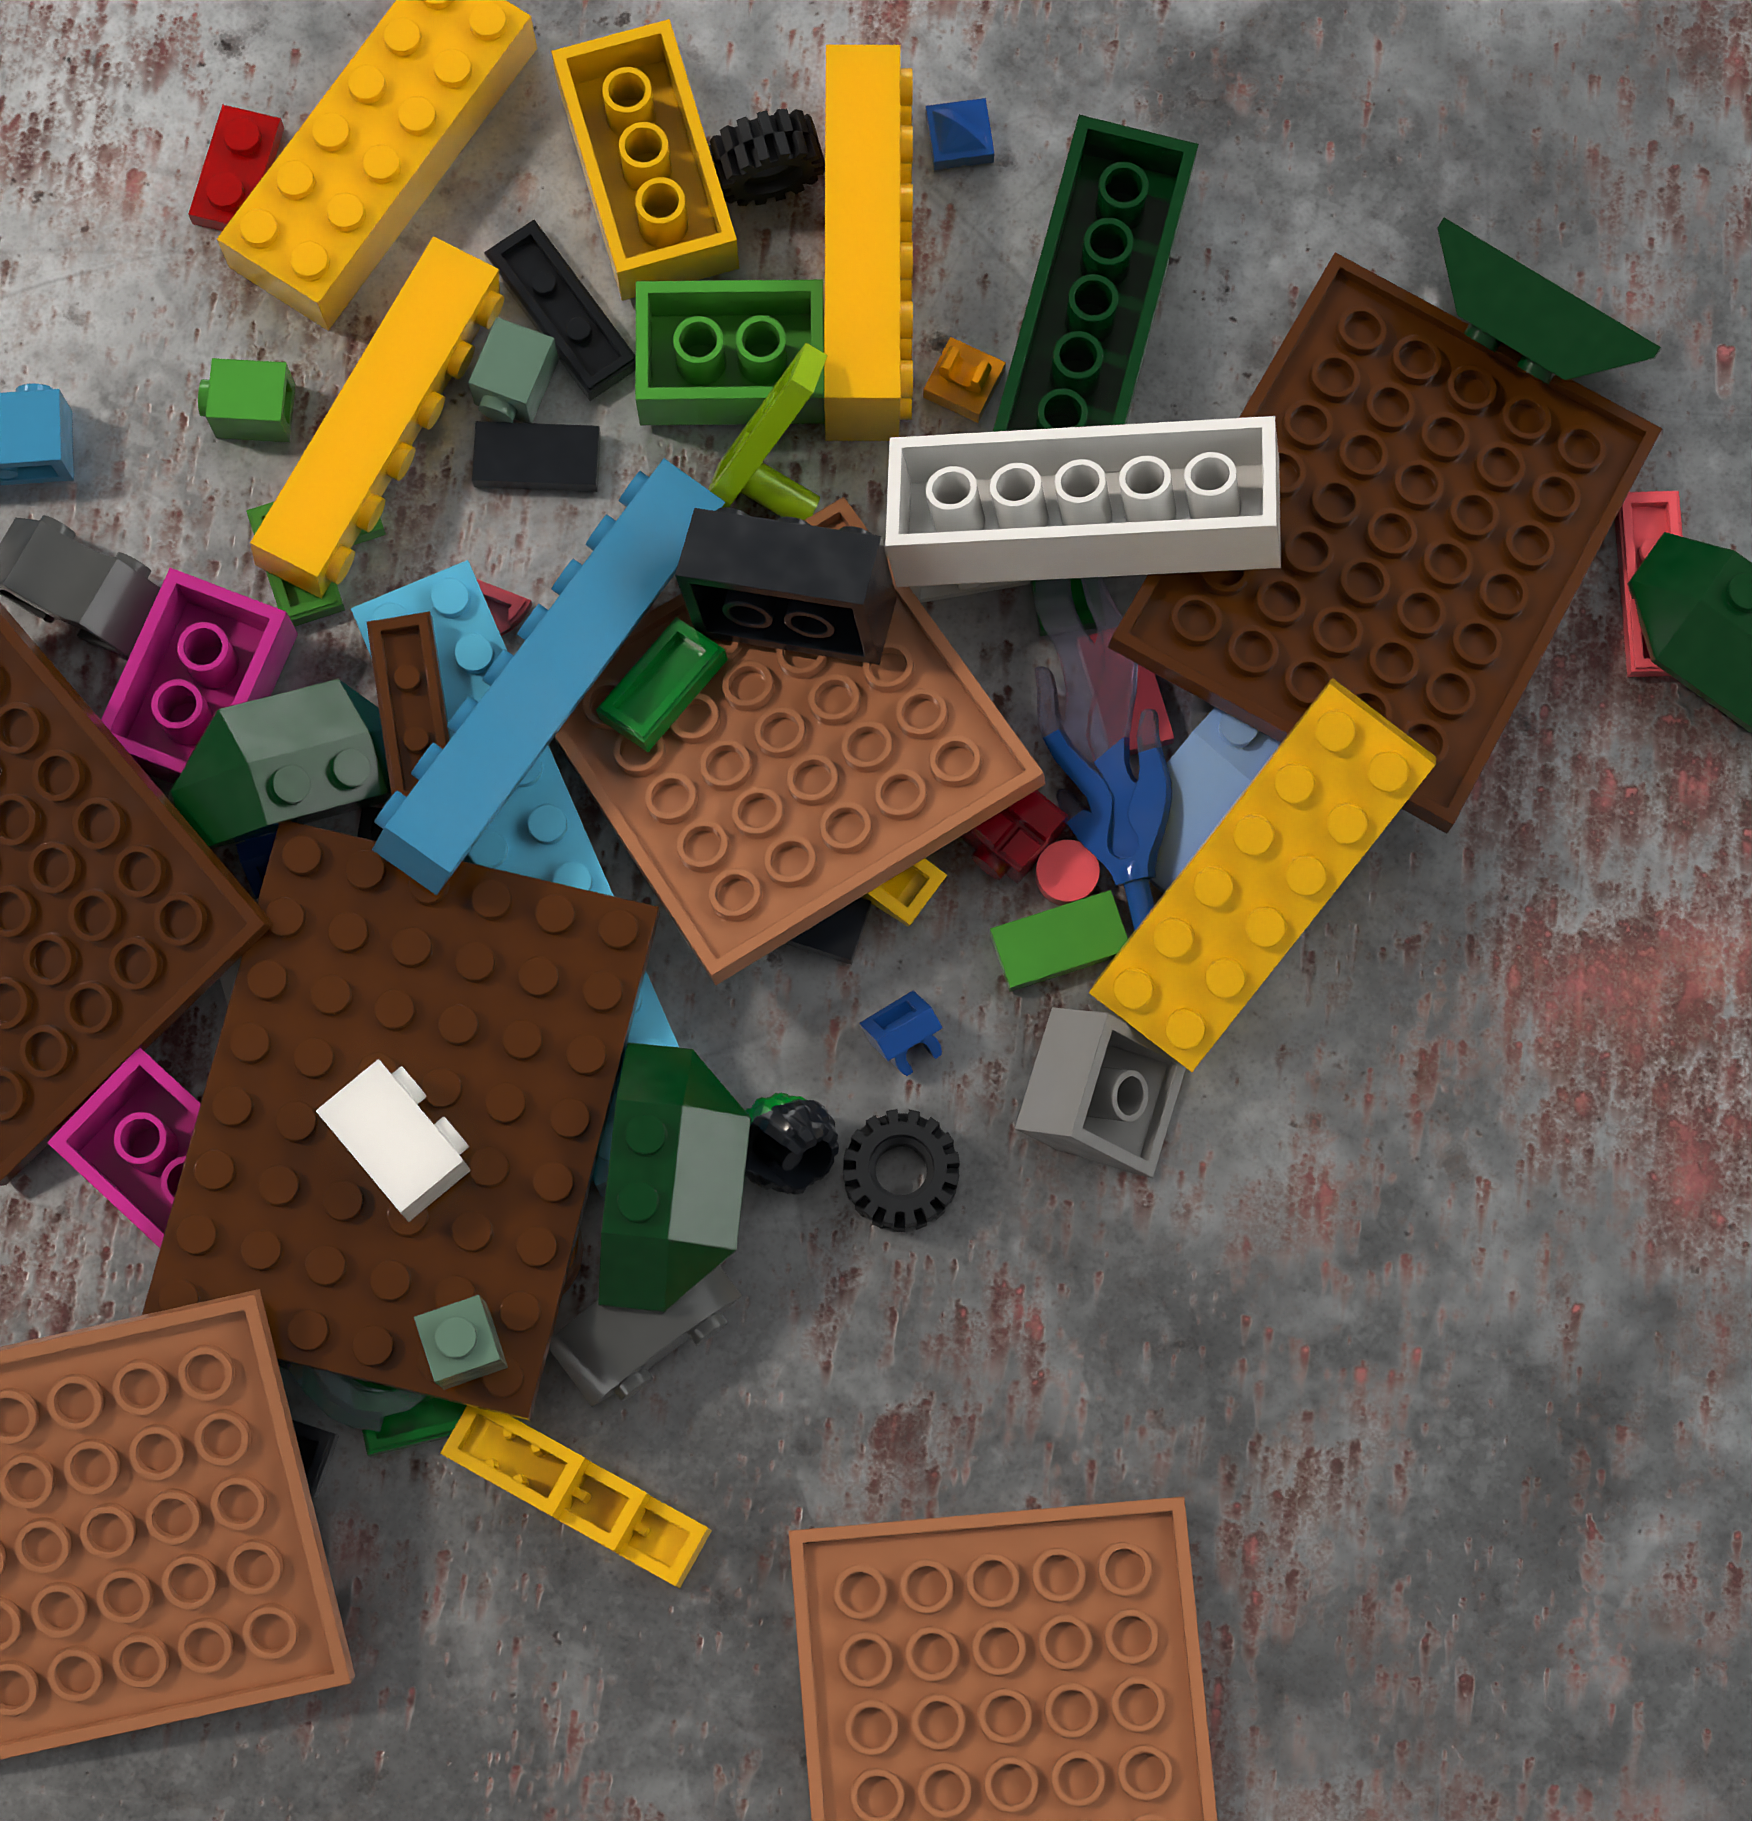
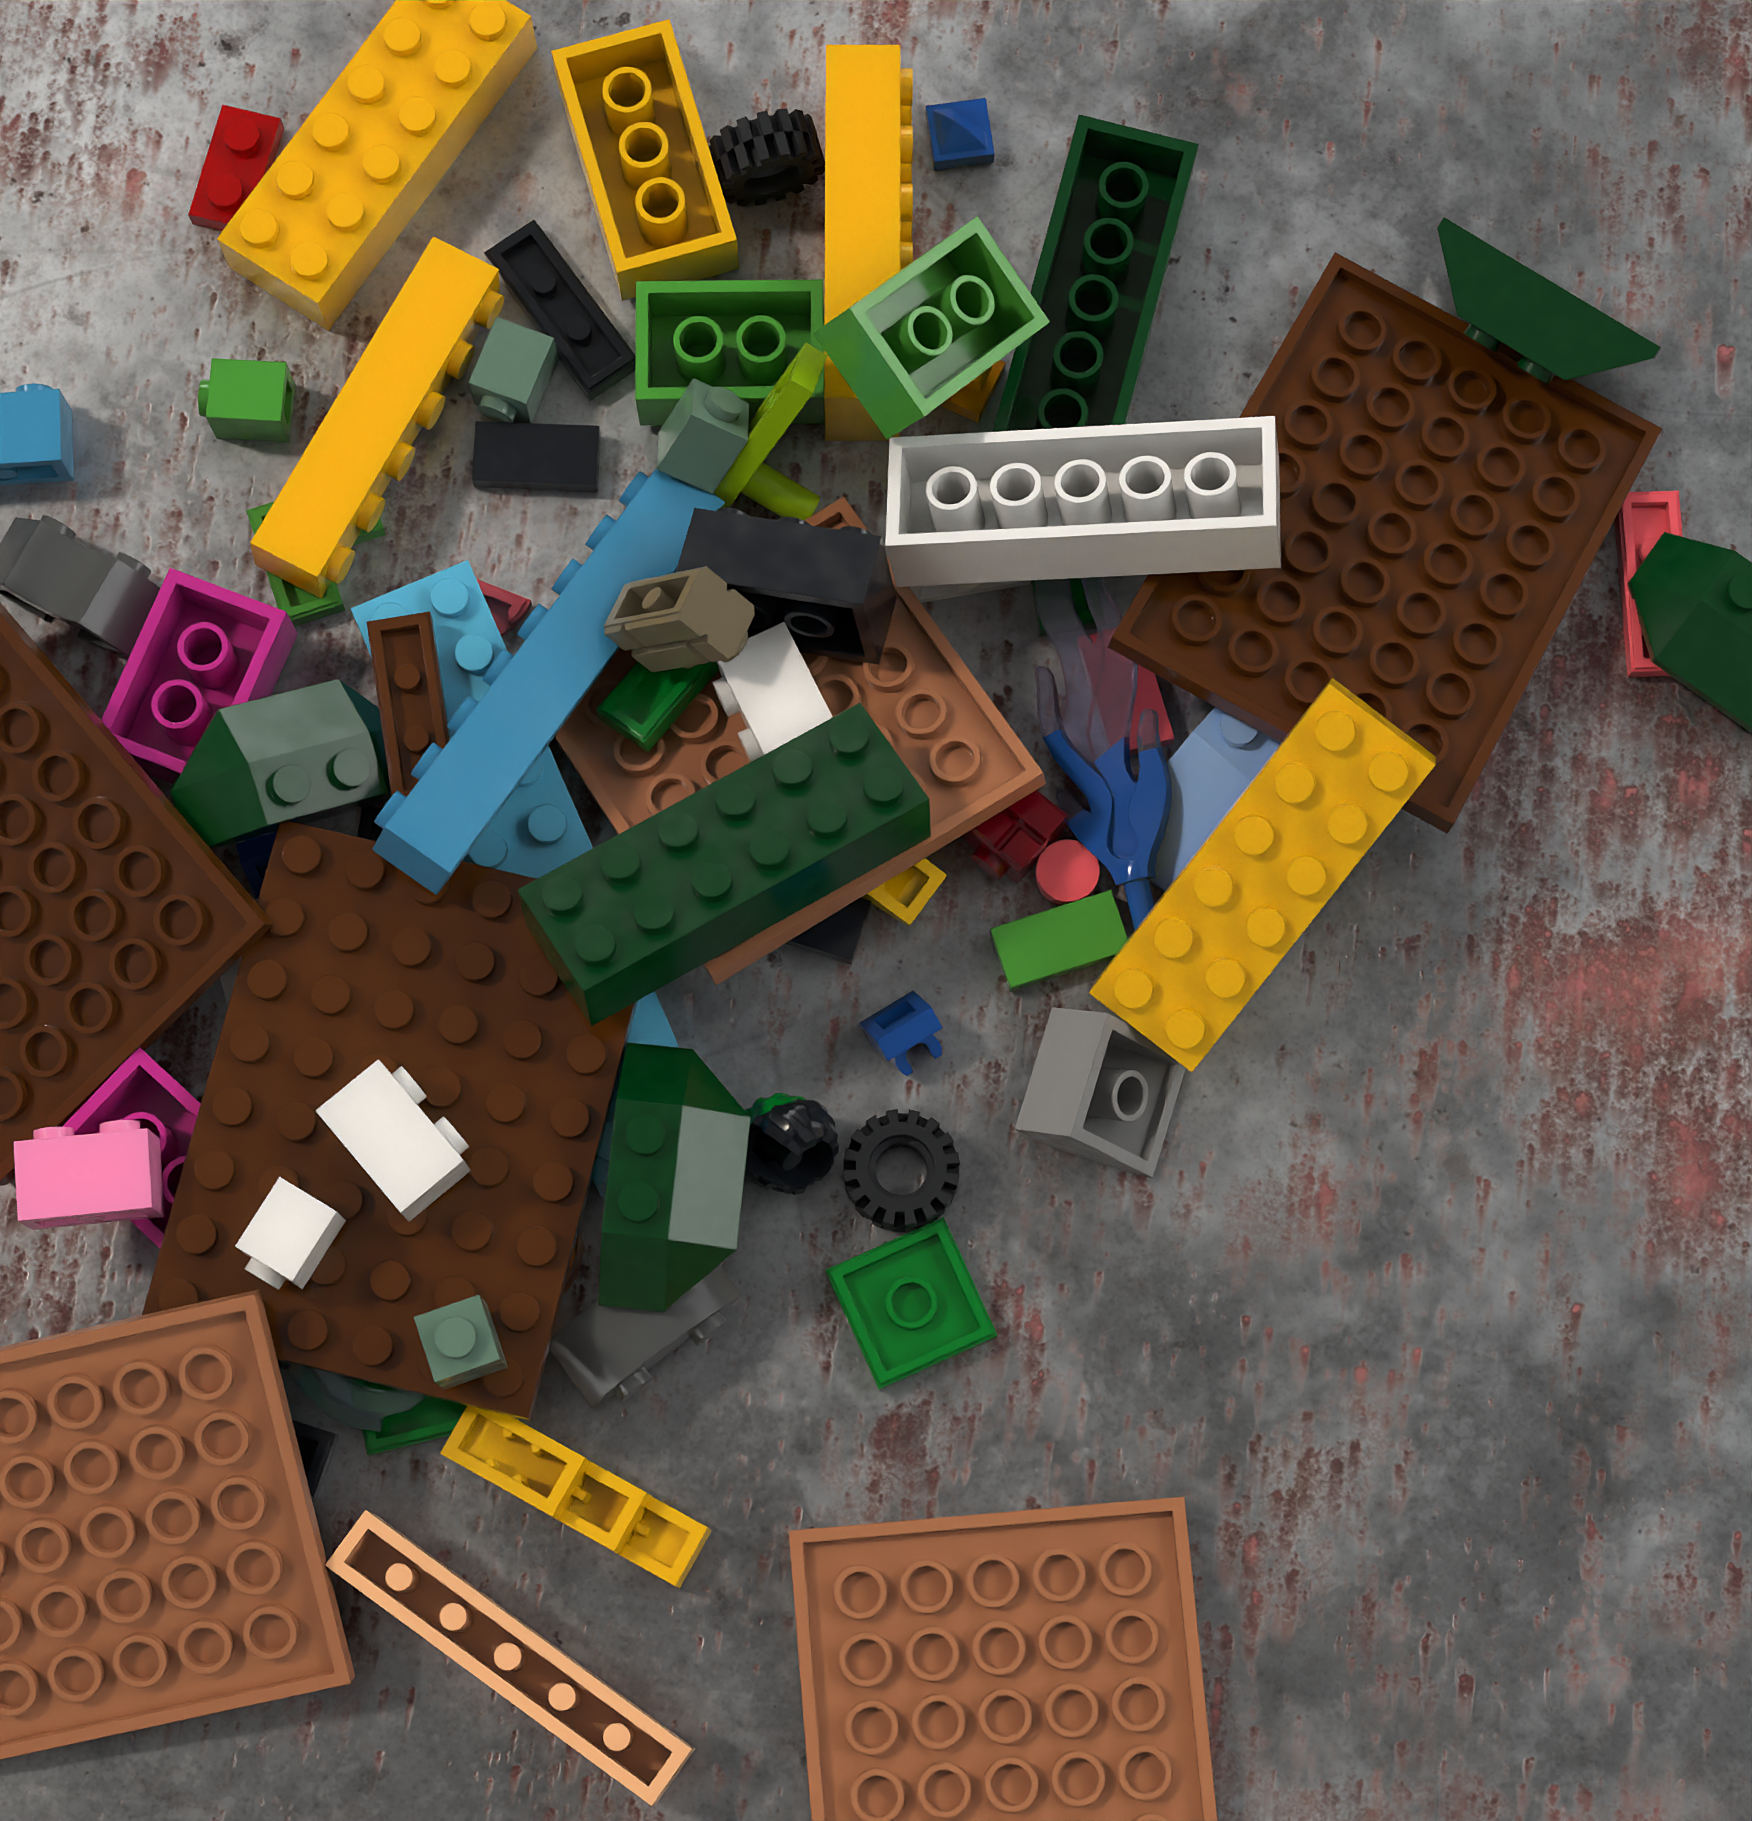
(88, 1176): none -> bright pink brick
(288, 1236): none -> white brick
(510, 1657): none -> light nougat brick
(680, 620): none -> dark tan brick
(703, 435): none -> sand green brick
(725, 863): none -> dark green brick
(770, 692): none -> white brick
(911, 1303): none -> green tile
(931, 328): none -> bright green brick

